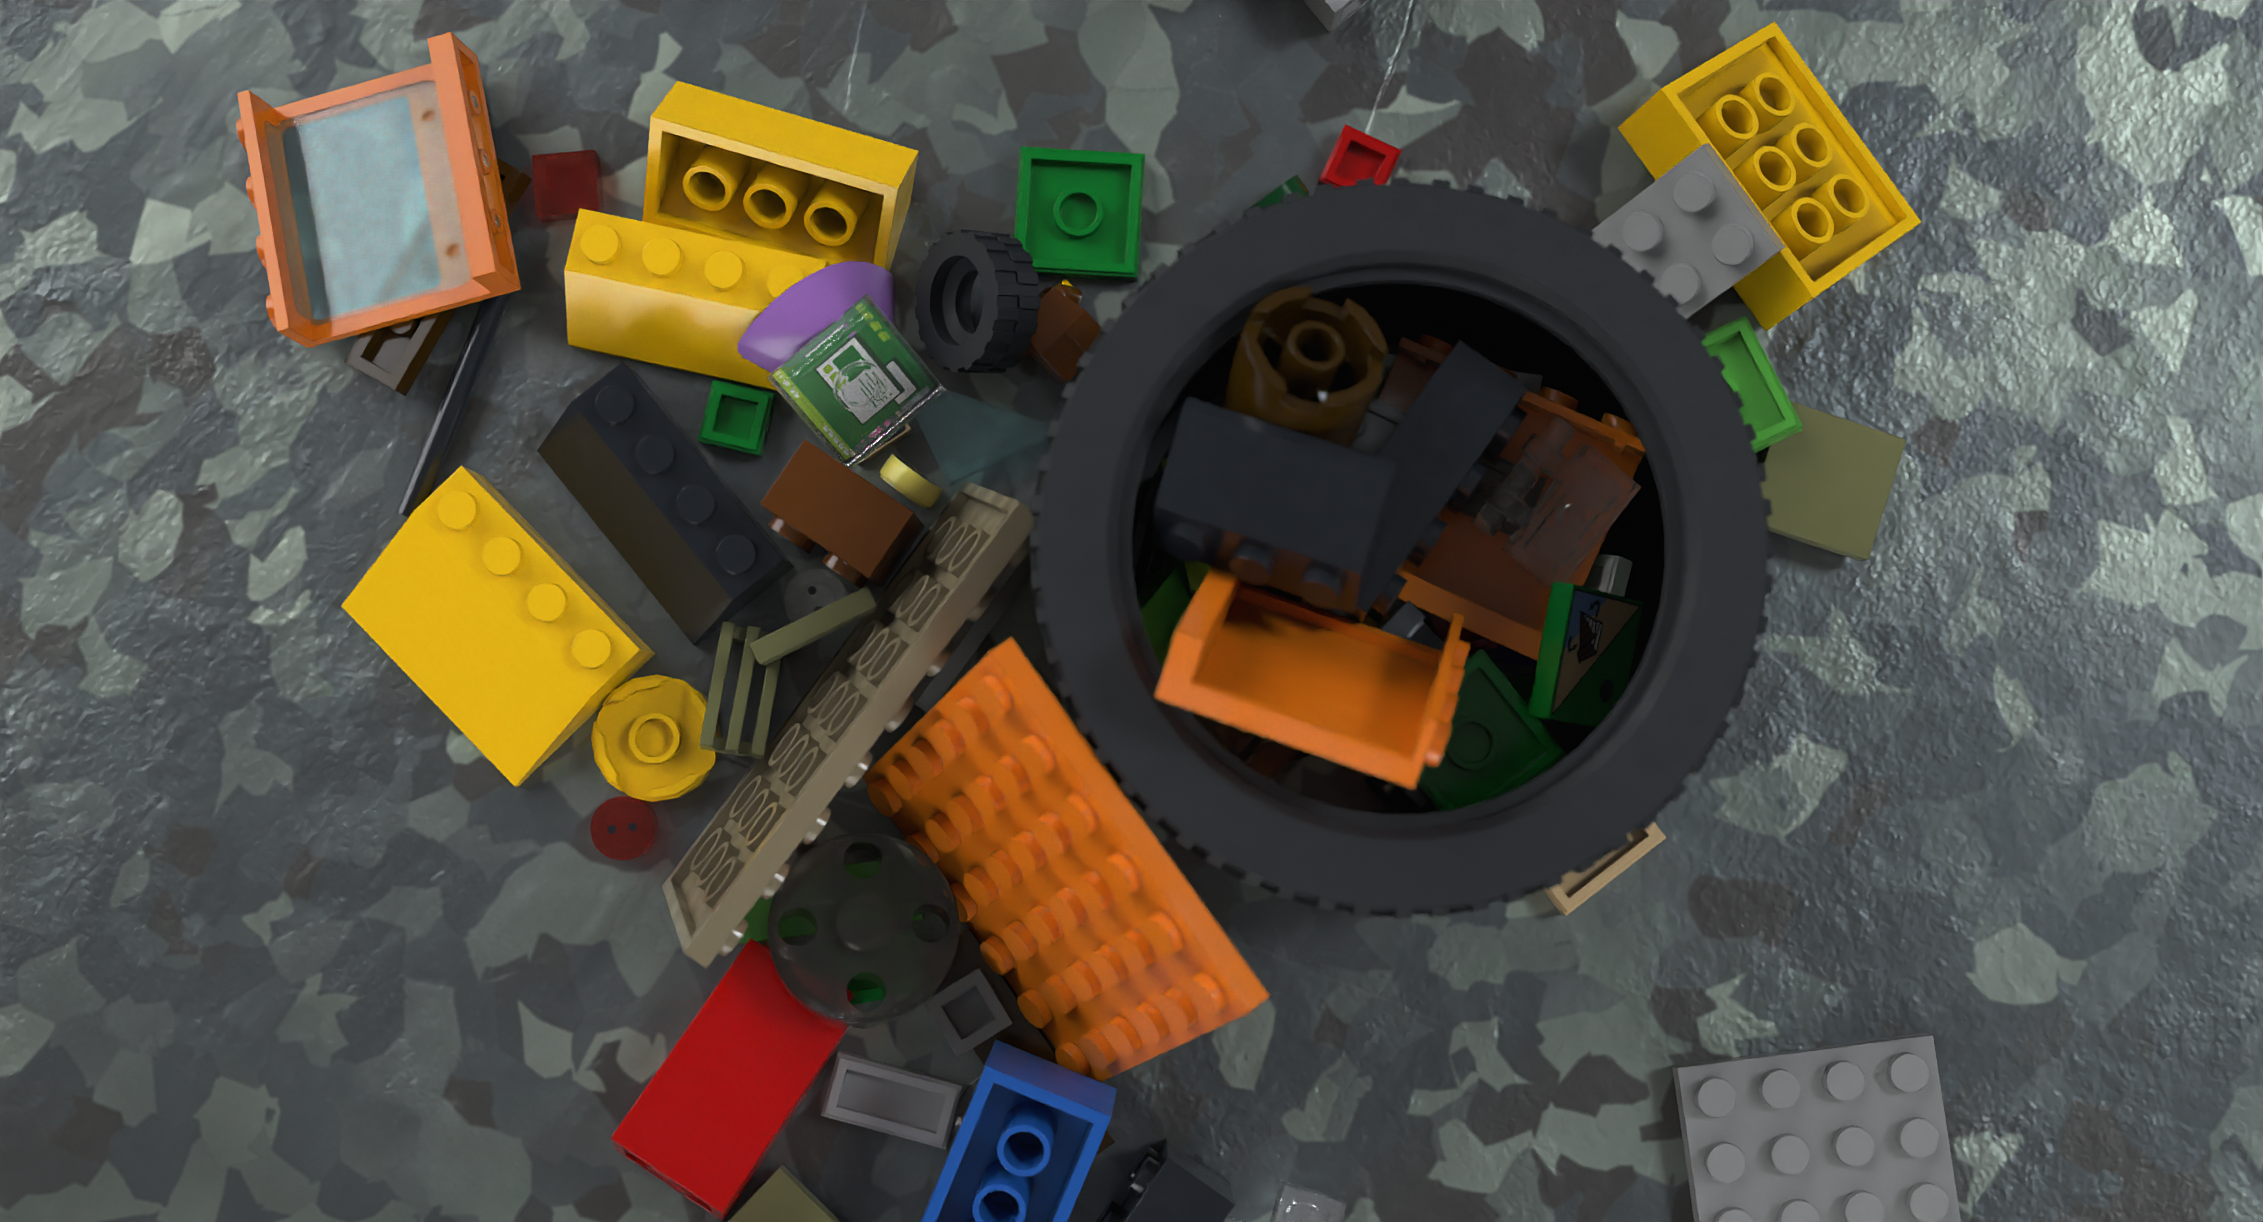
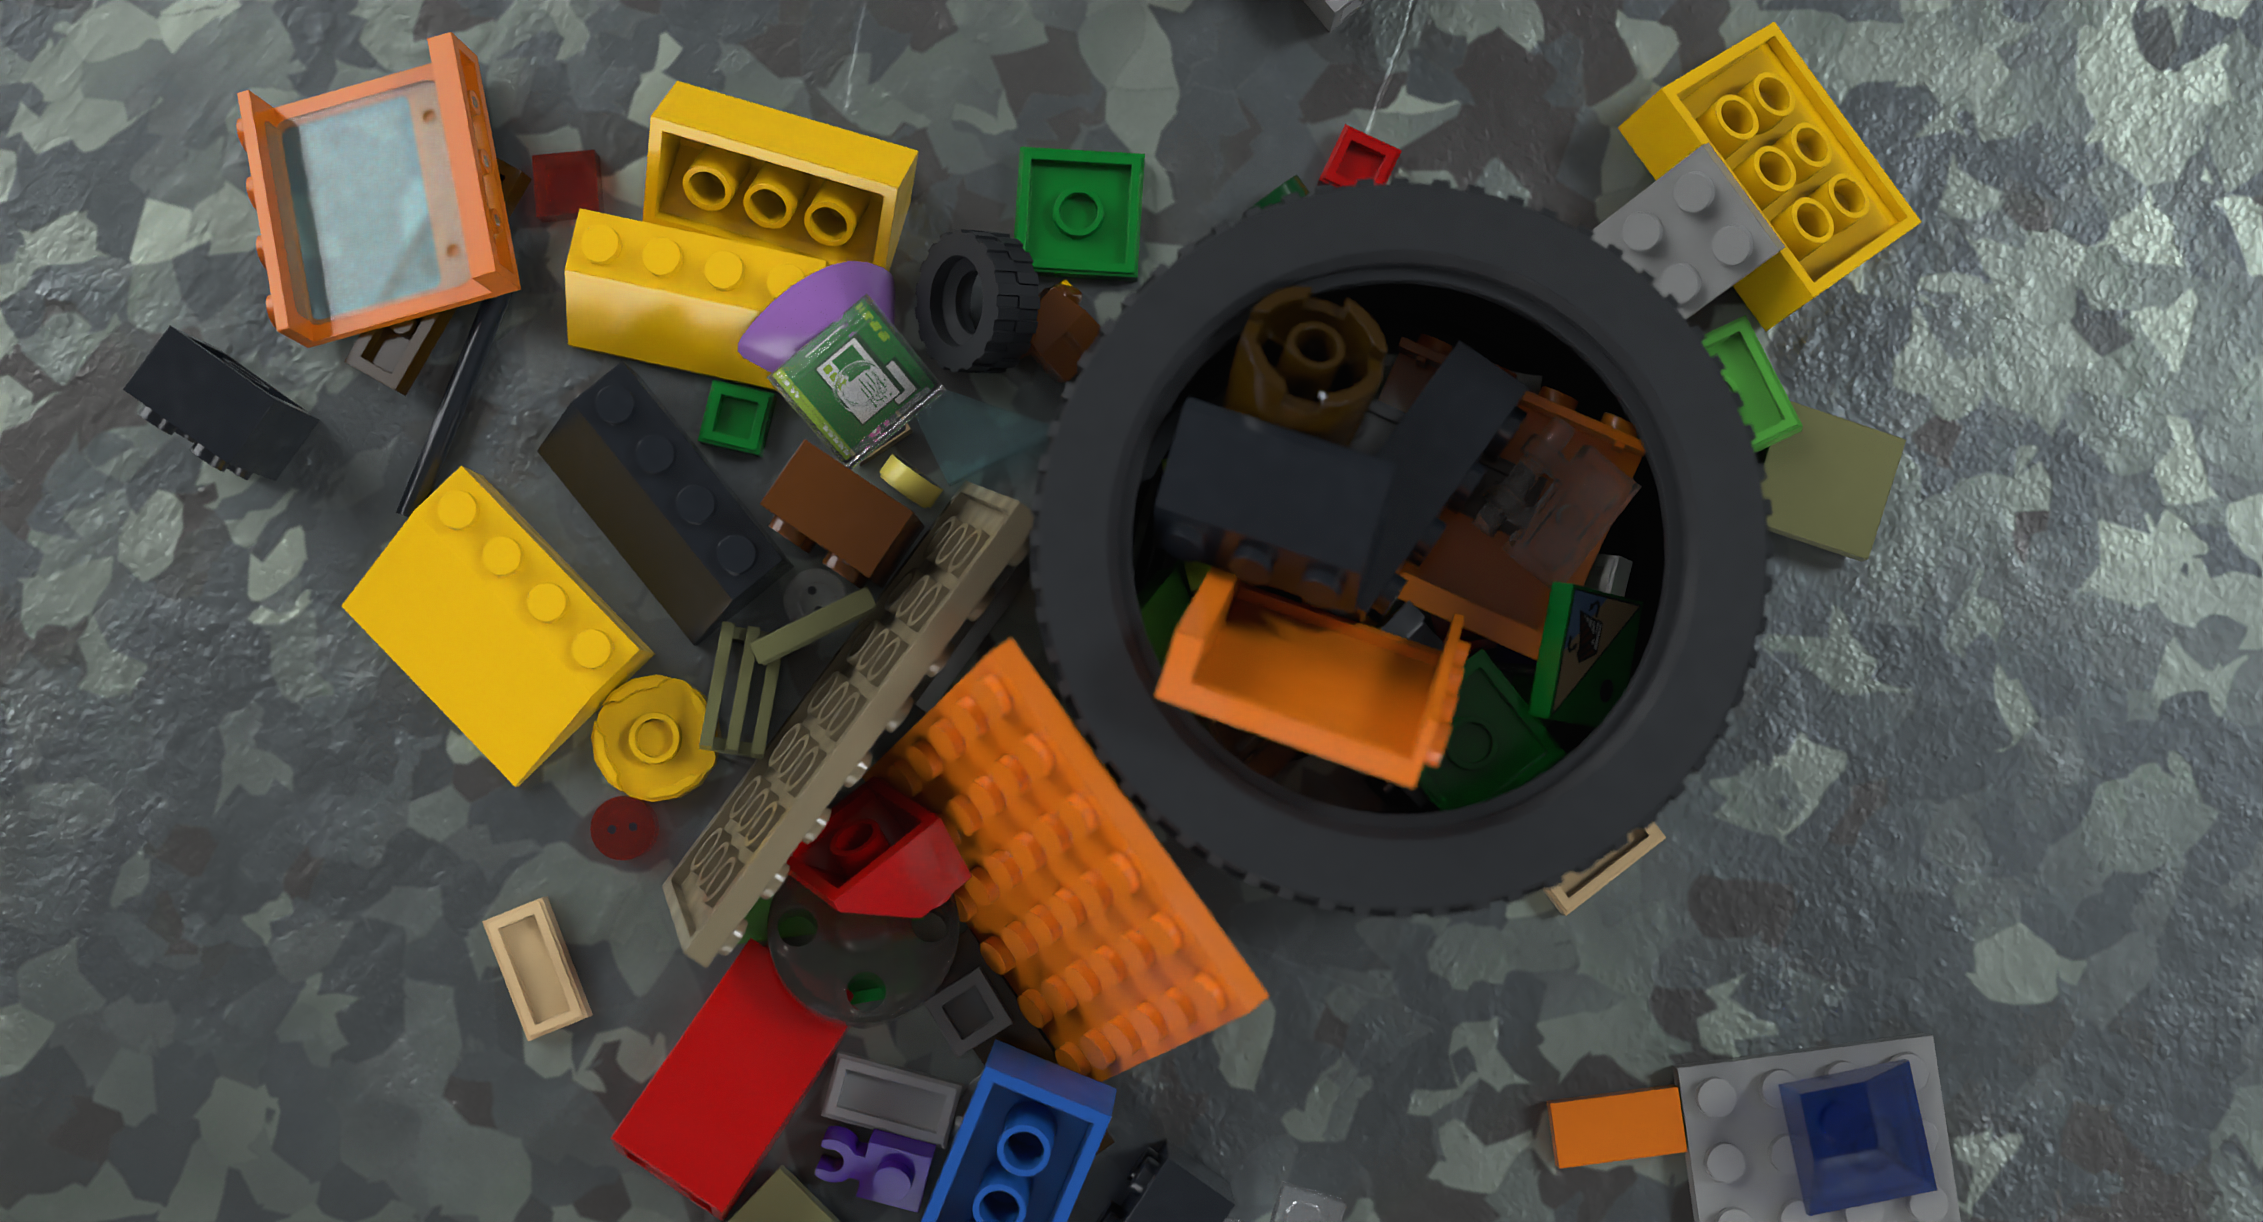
(219, 407): none -> black brick
(537, 968): none -> tan tile
(880, 856): none -> red slope
(889, 1167): none -> dark purple plate
(1616, 1126): none -> orange tile
(1857, 1137): none -> clear blue slope

